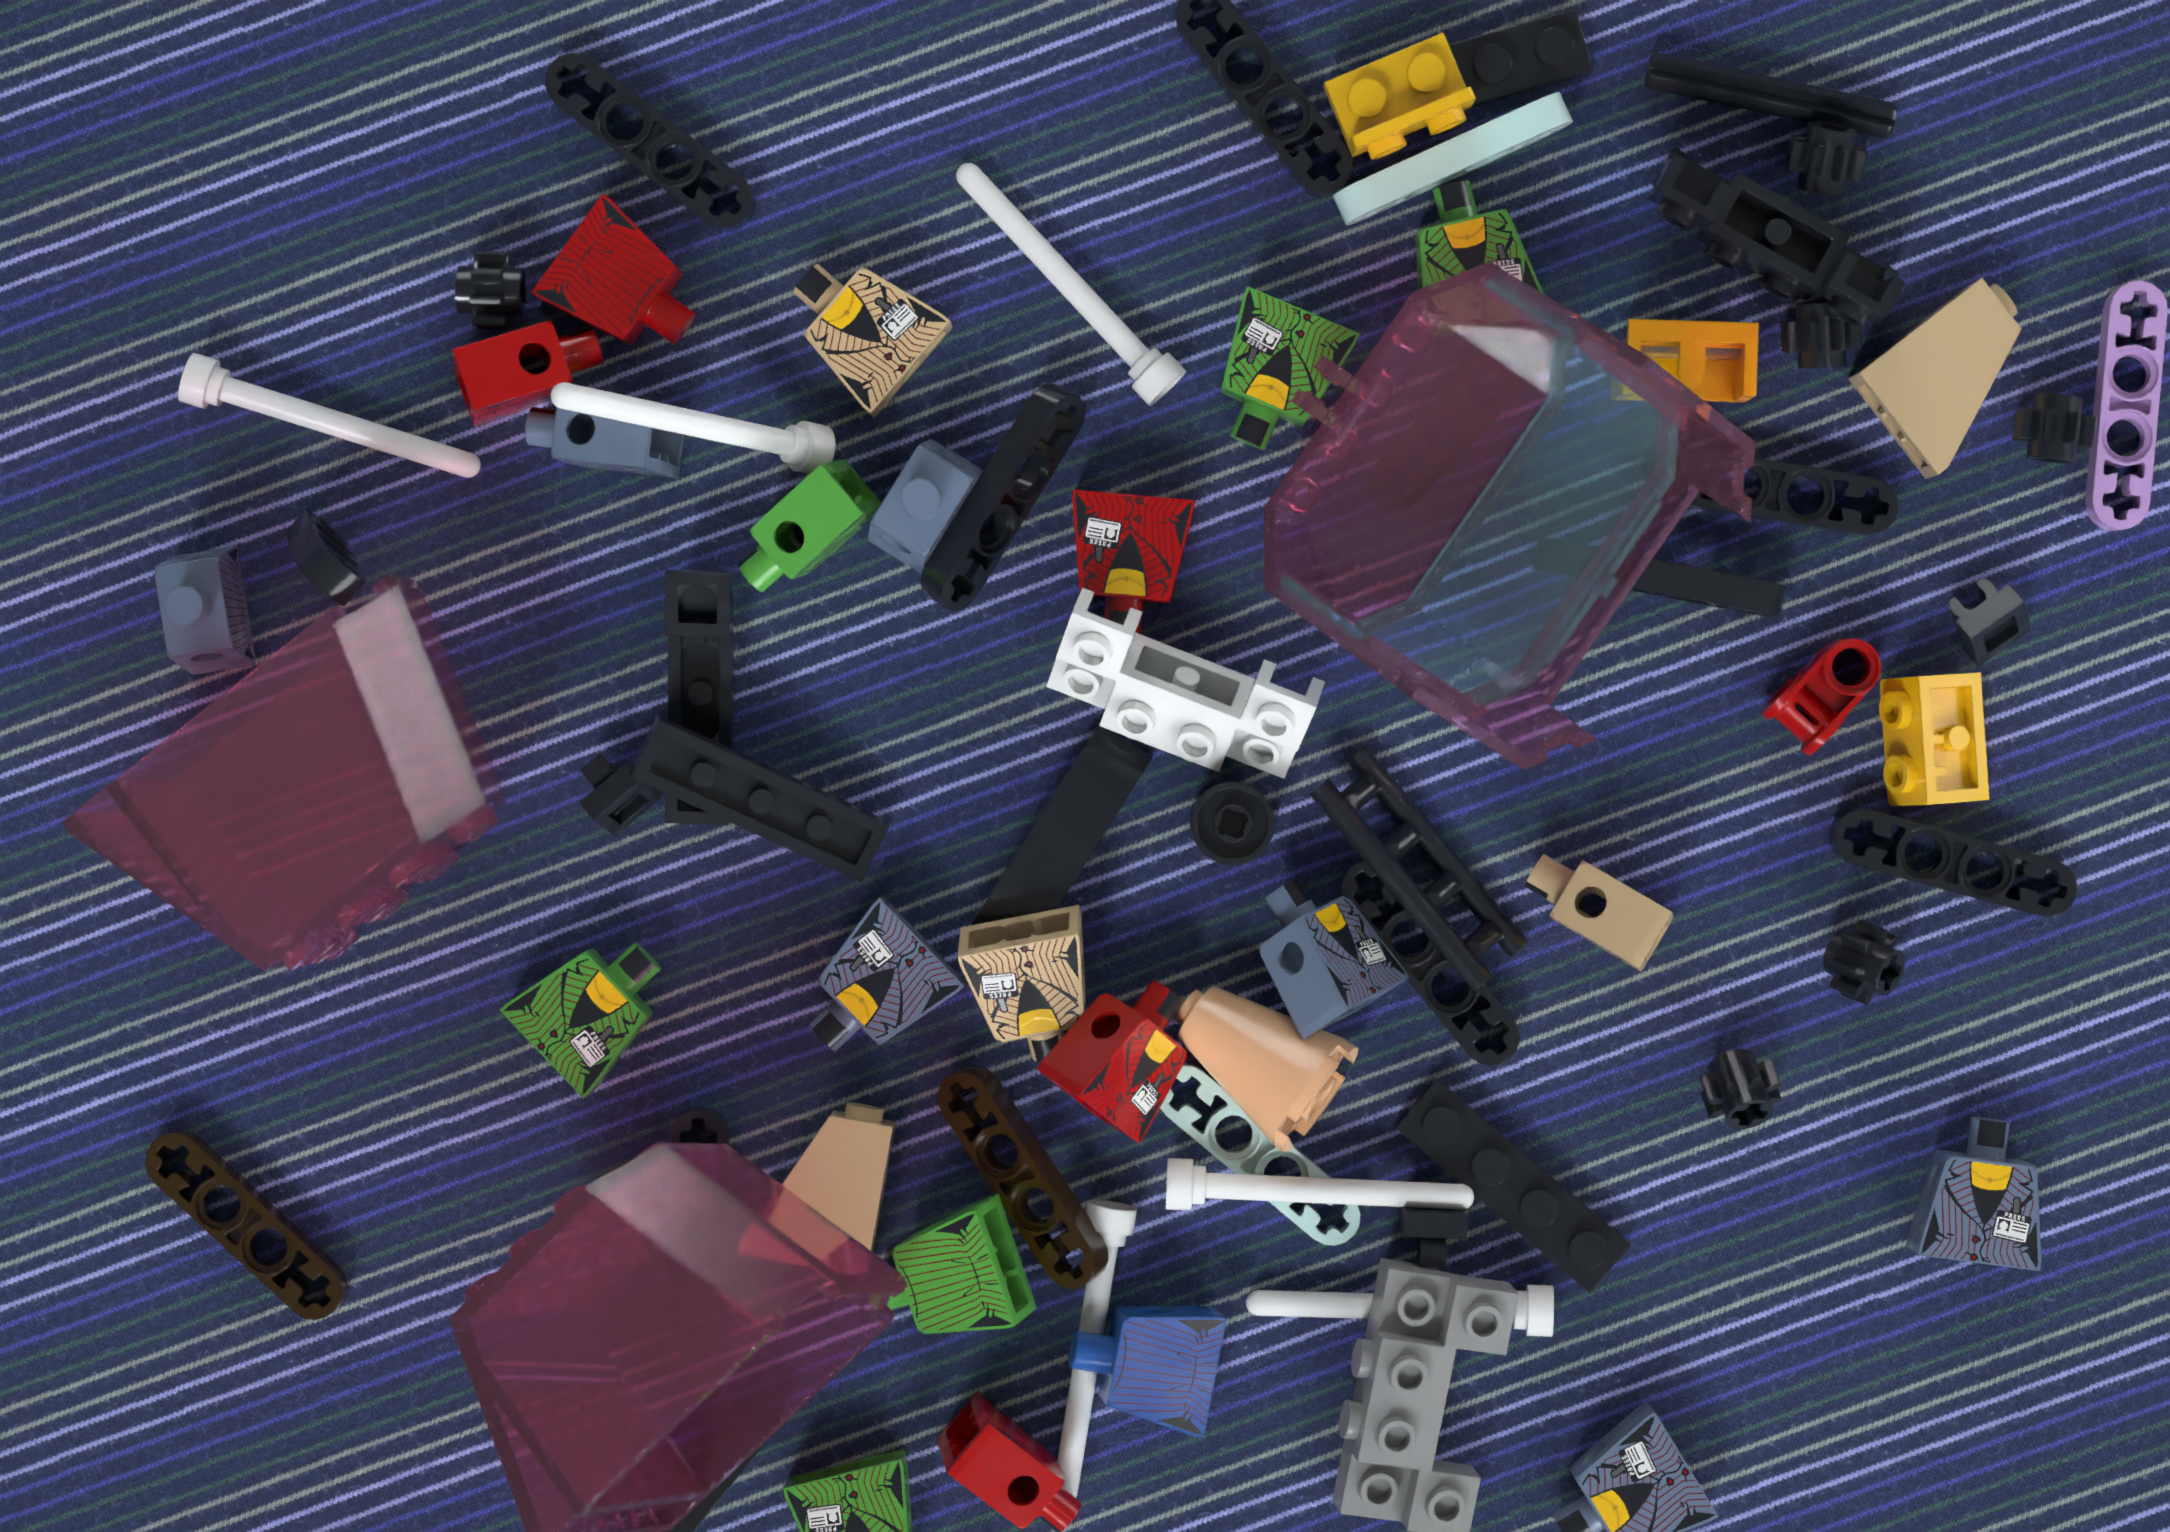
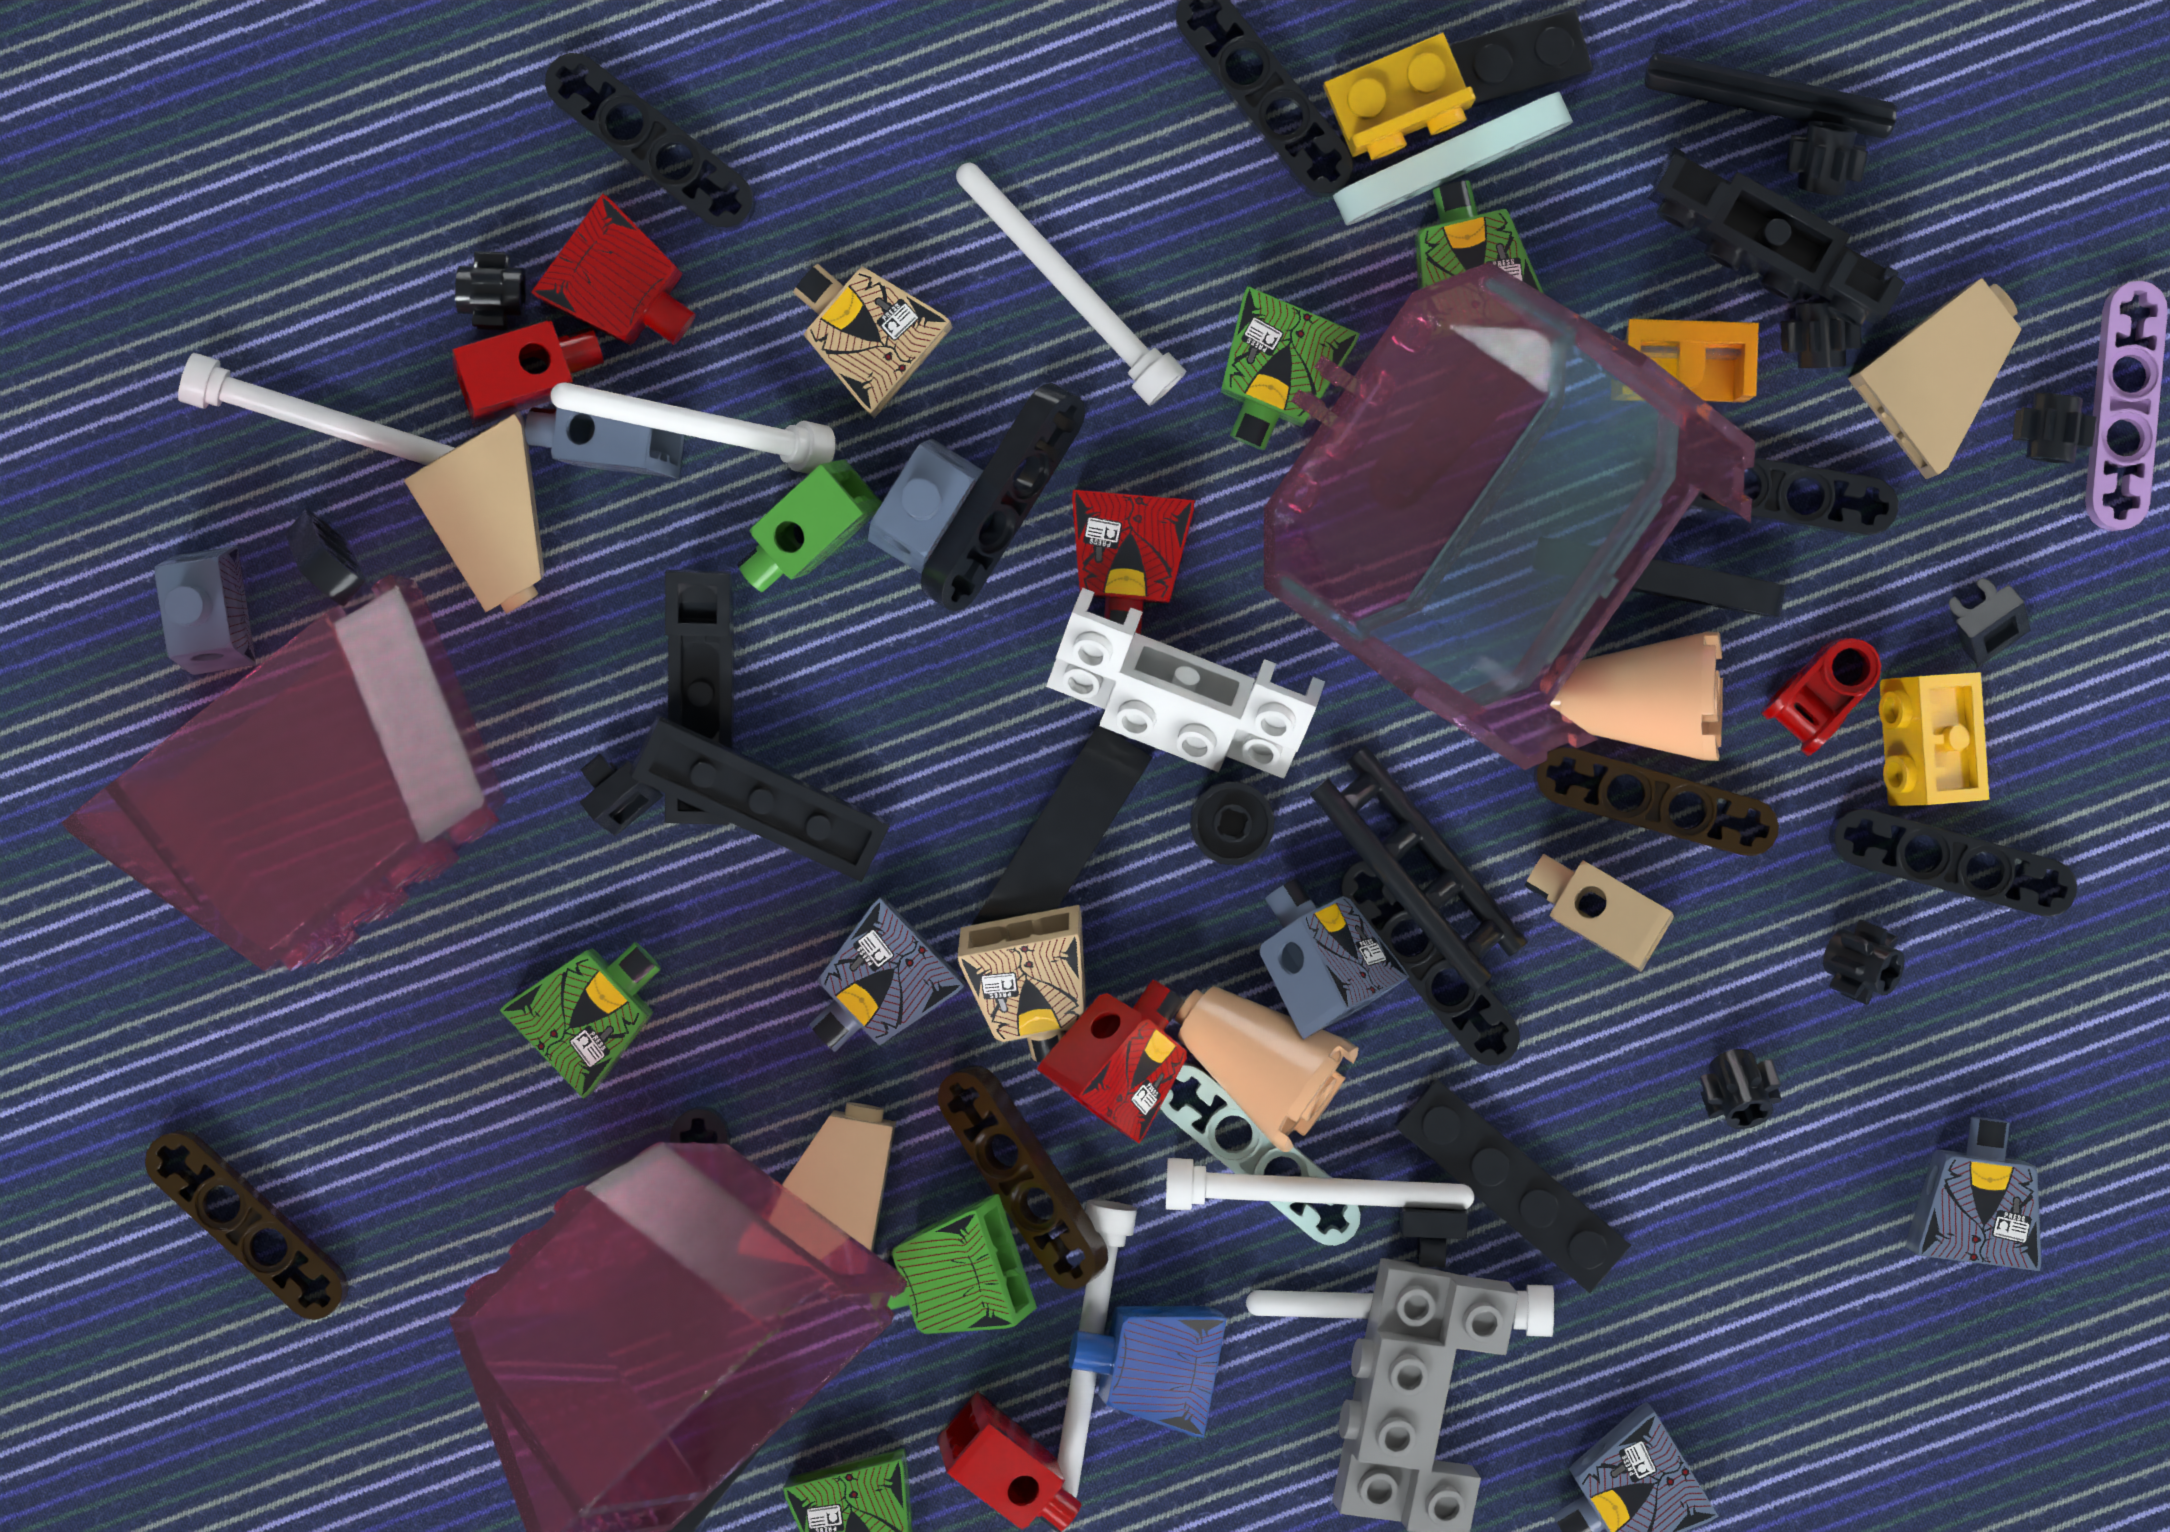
(487, 513): none -> tan slope
(1652, 696): none -> light nougat cone
(1654, 806): none -> dark brown beam

